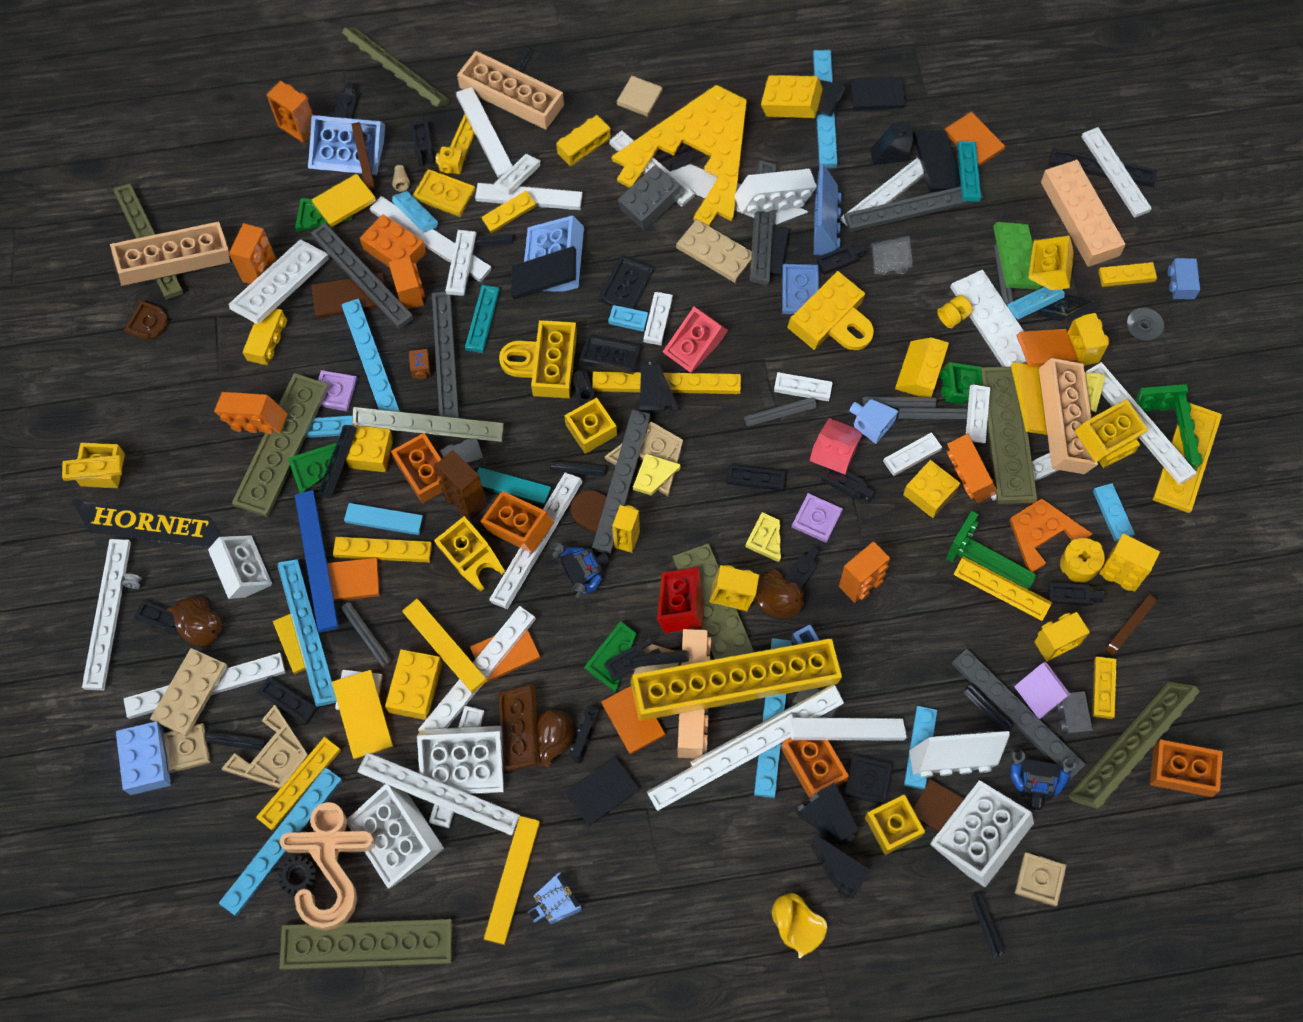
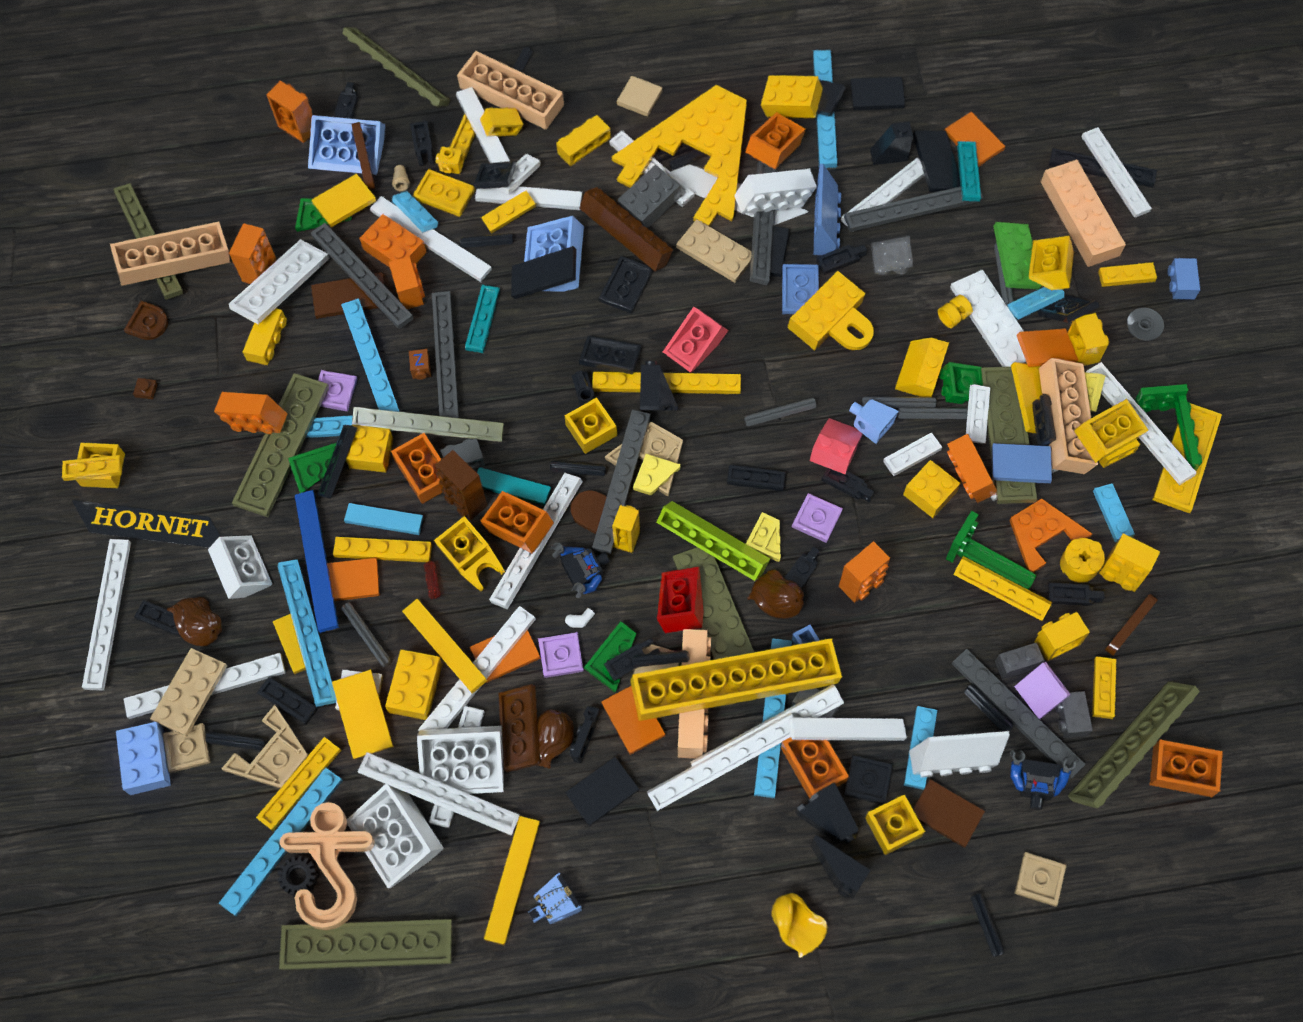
(131, 581): light grey bush -> none
(145, 388): none -> reddish brown plate
(432, 580): none -> clear red axle
(460, 262): white tile -> none
(494, 175): none -> black tile
(501, 122): none -> yellow brick
(547, 361): yellow brick -> none
(560, 655): none -> lavender tile
(579, 621): none -> white arm
(625, 228): none -> reddish brown brick
(628, 318): medium azure plate -> none
(658, 318): white plate -> none
(713, 540): none -> lime brick
(734, 587): yellow brick -> none
(775, 140): none -> orange brick
(803, 386): white plate -> none
(983, 833): white slope -> none
(1019, 661): none -> flat silver brick
(1021, 463): none -> medium blue tile
(1043, 420): none -> black hinge

